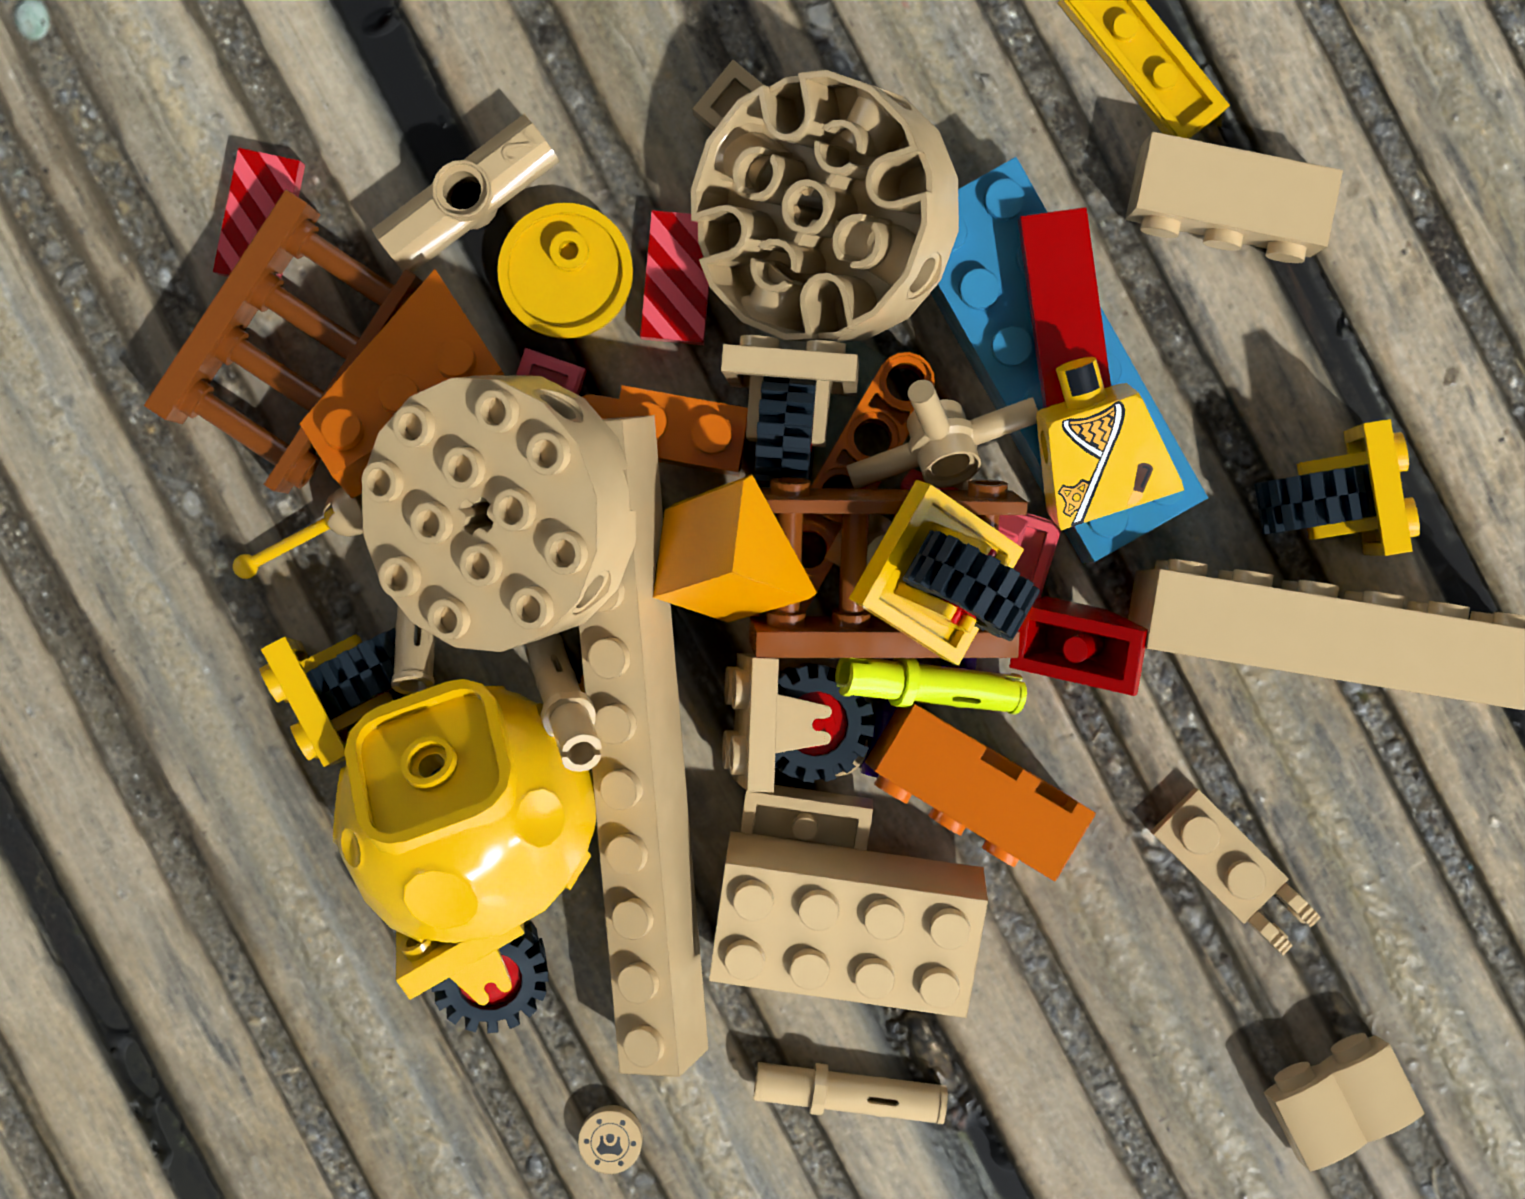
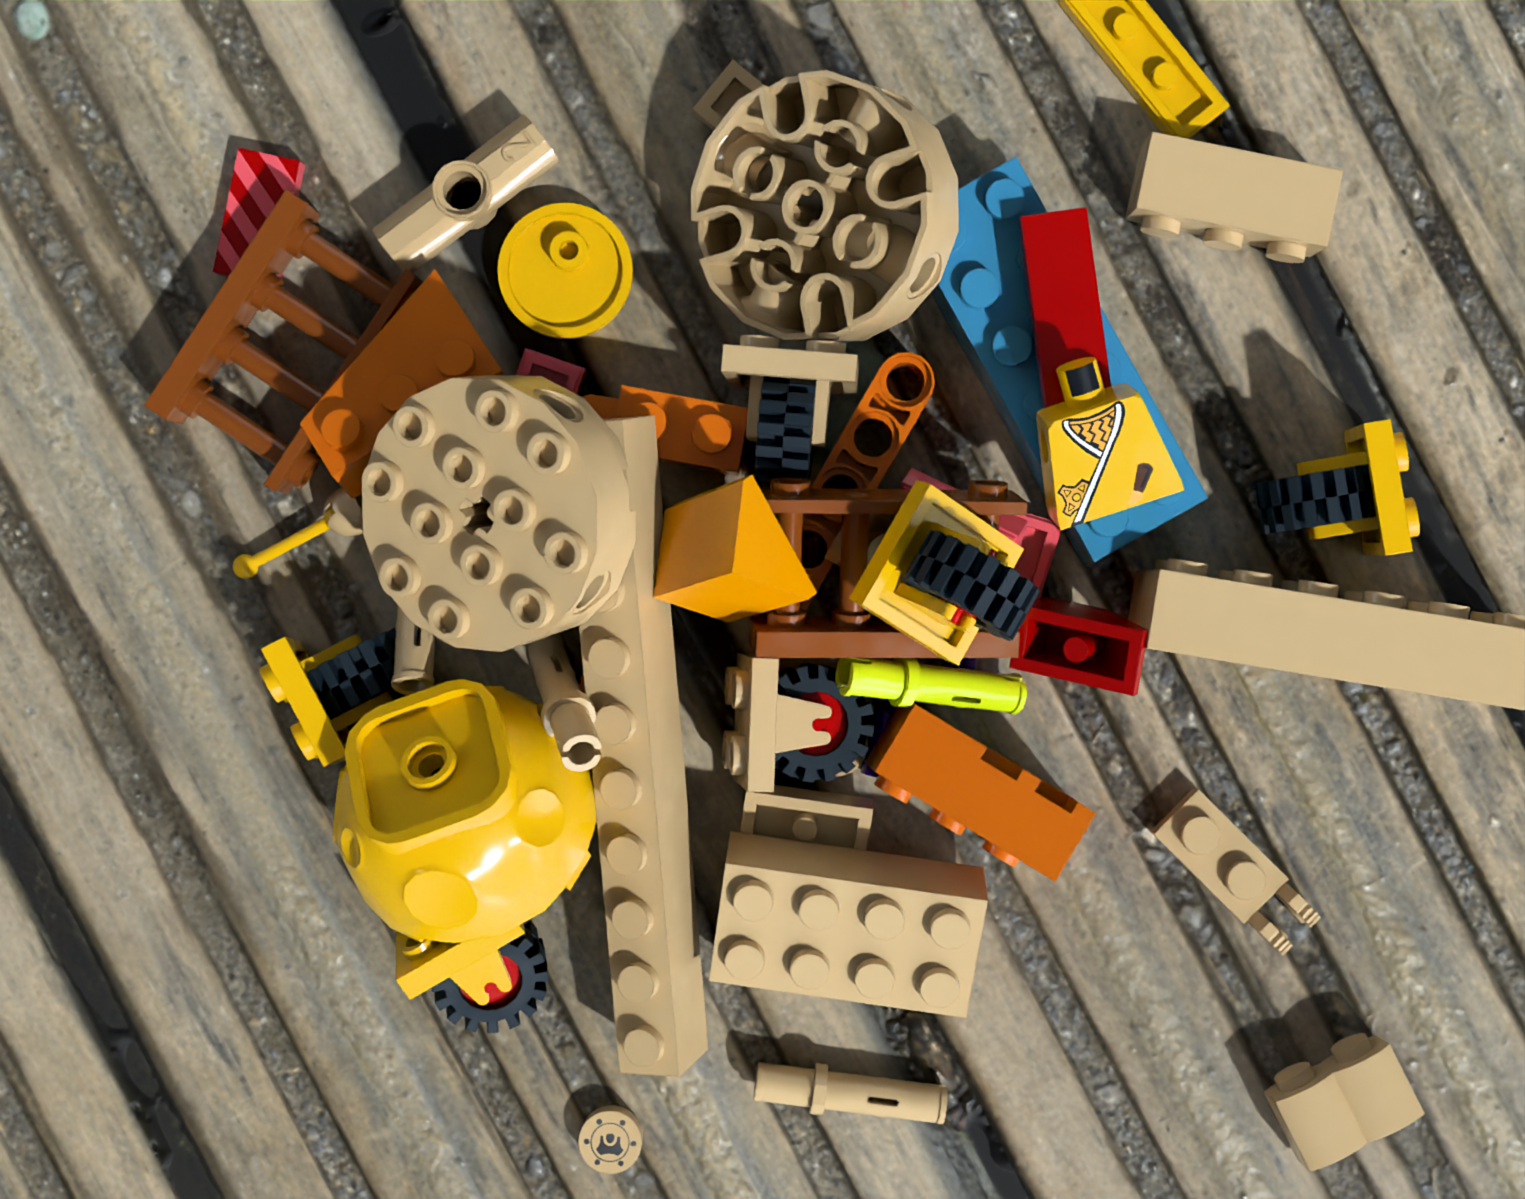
(674, 282): tile -> none
(942, 440): tan bar -> none

